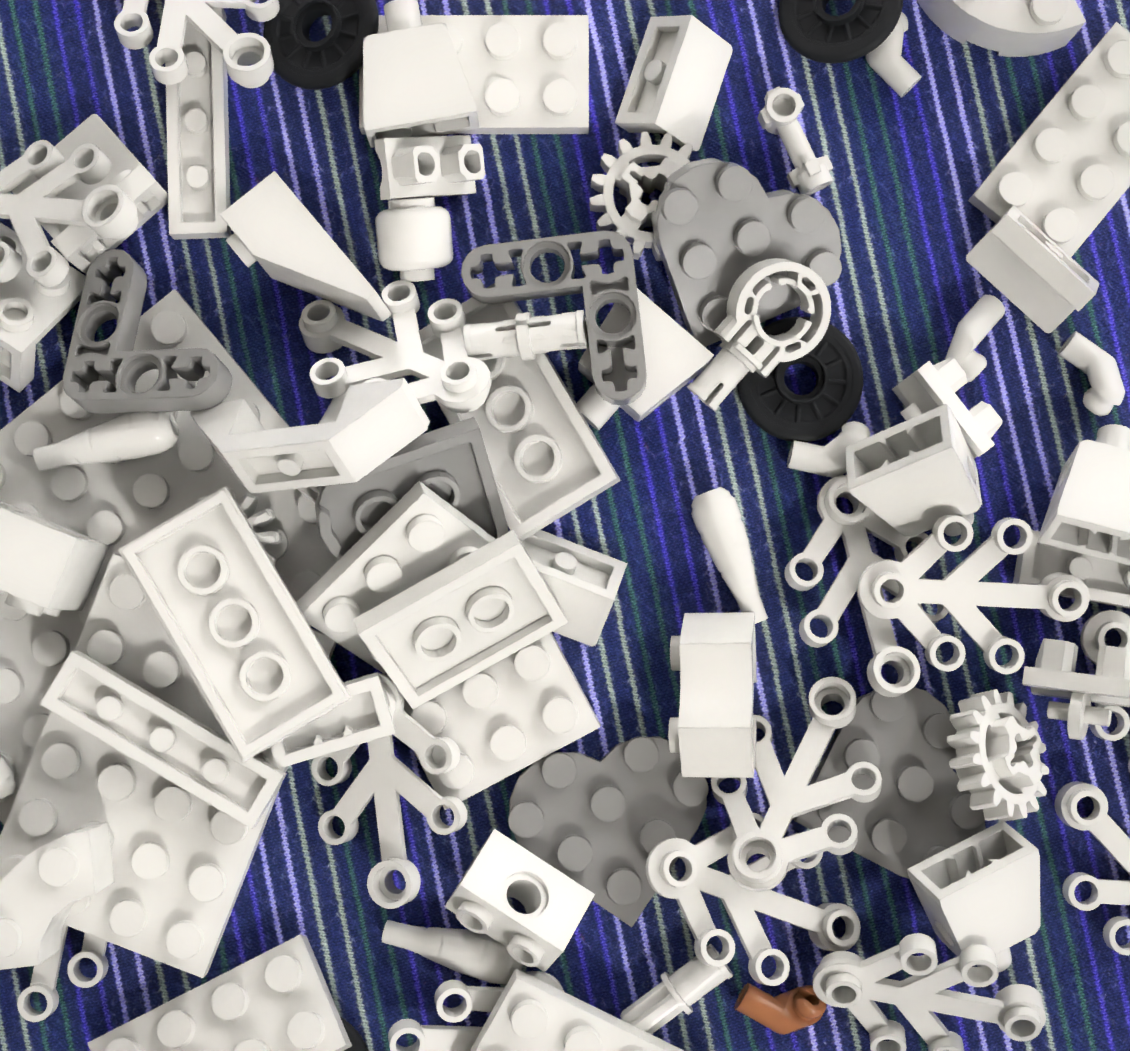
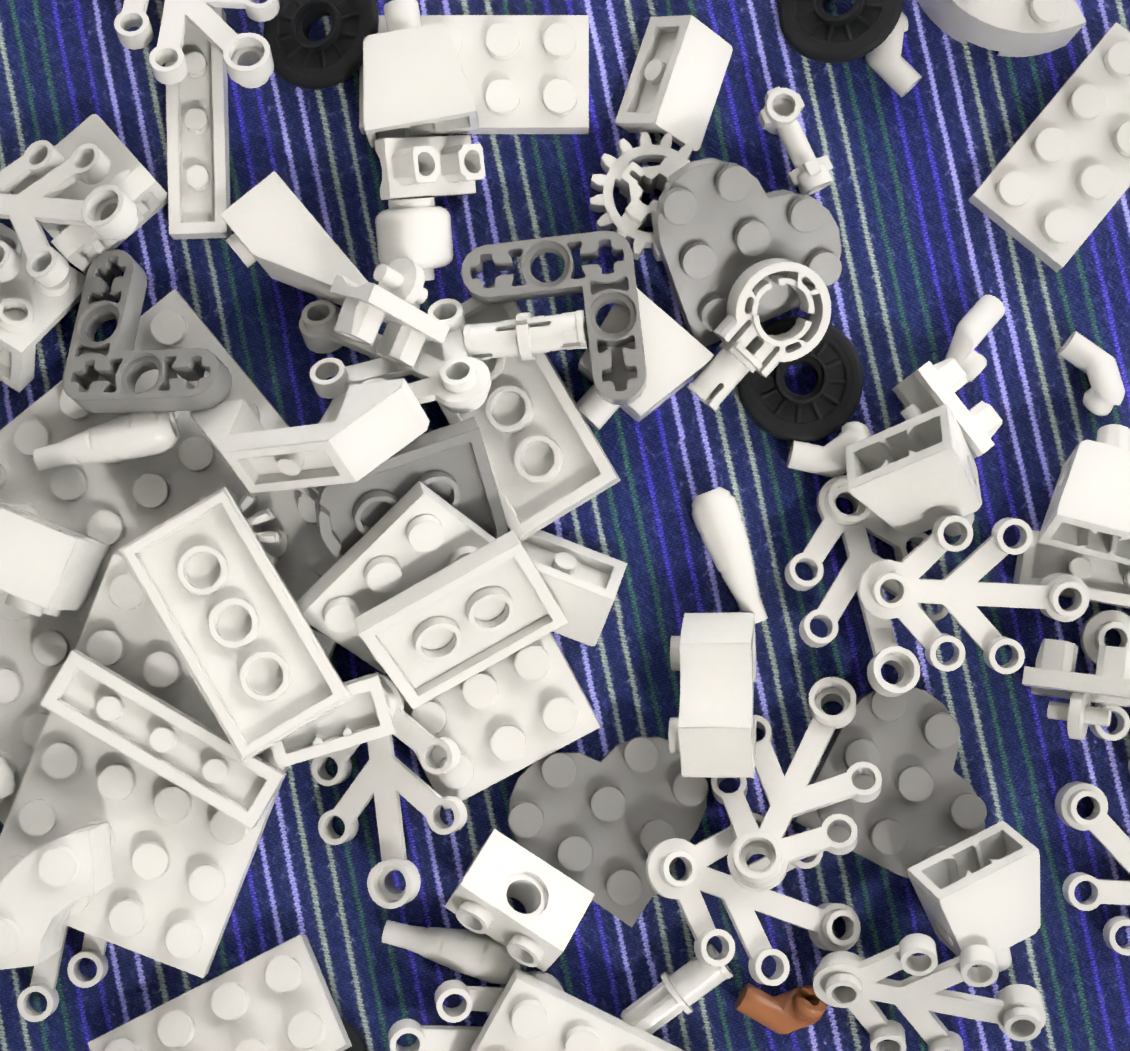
(392, 303): none -> white hips
(998, 756): white gear -> none
(1032, 271): white panel -> none

